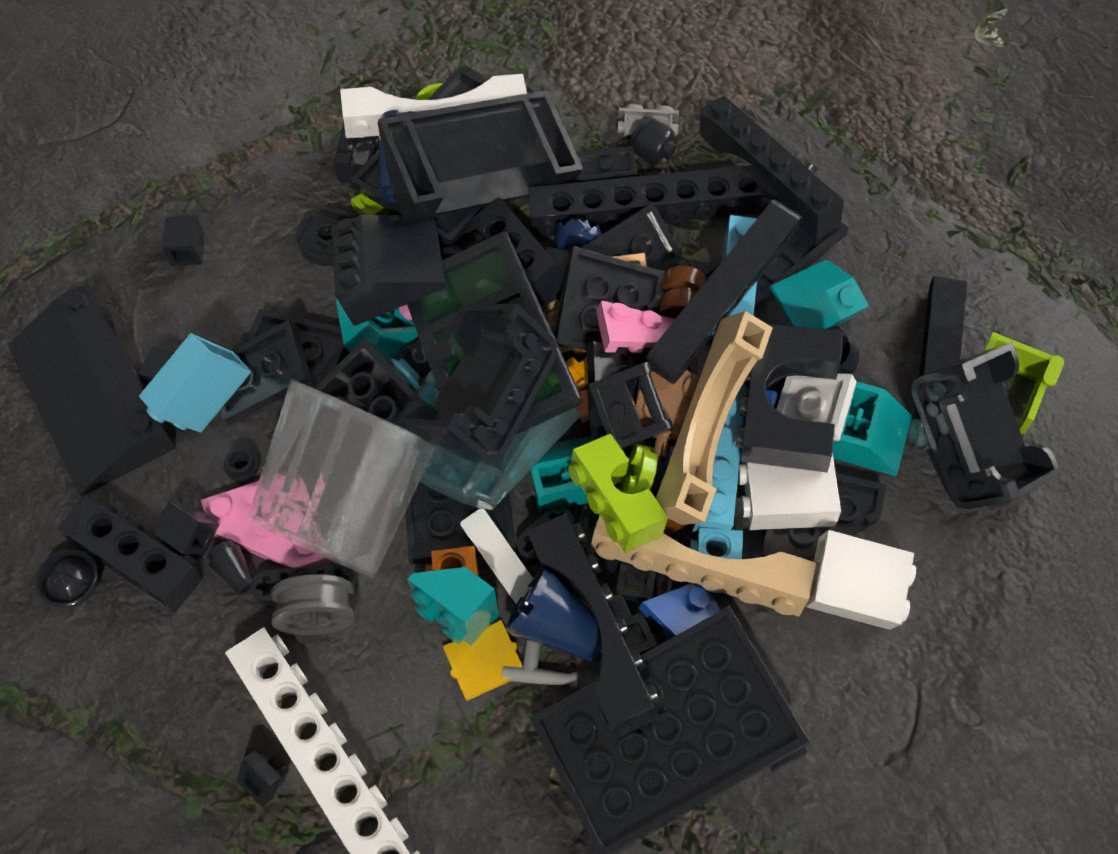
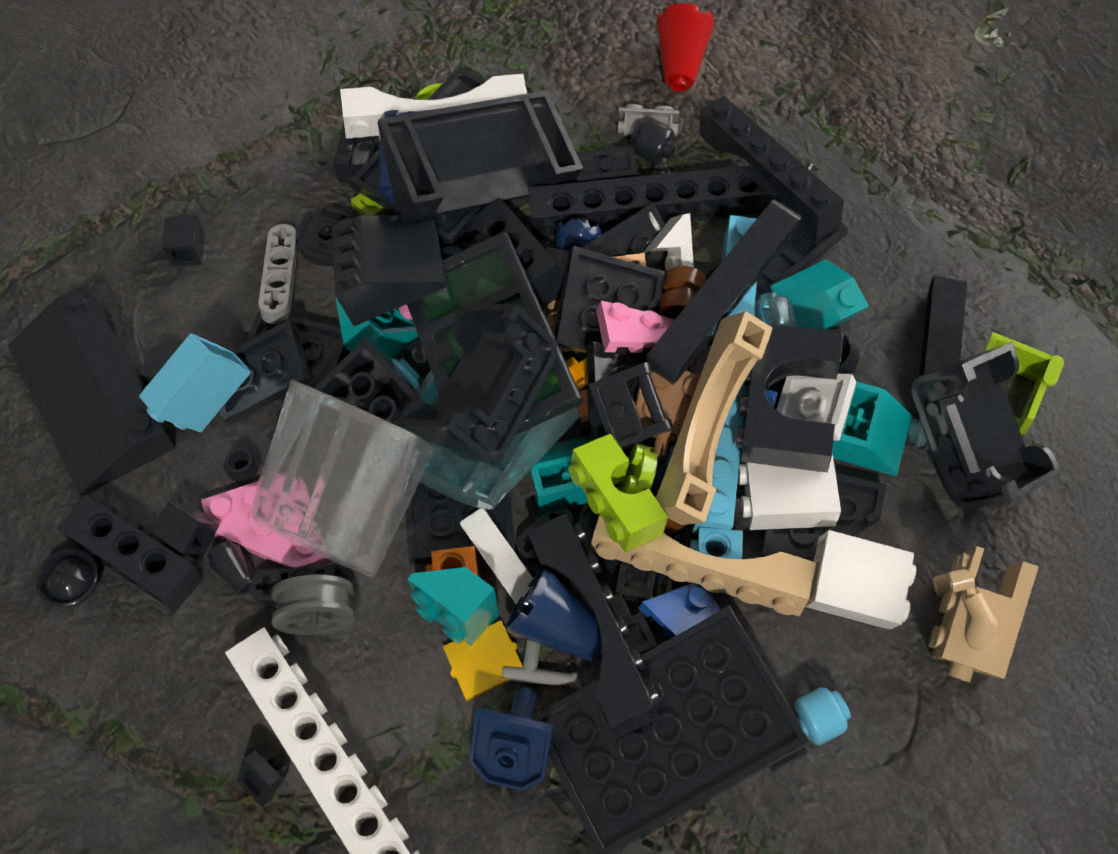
(283, 272): none -> light grey beam
(511, 747): none -> dark blue piece
(677, 240): none -> white slope
(683, 43): none -> red cone
(775, 310): none -> clear light blue head
(822, 715): none -> medium azure head
(978, 623): none -> tan torso

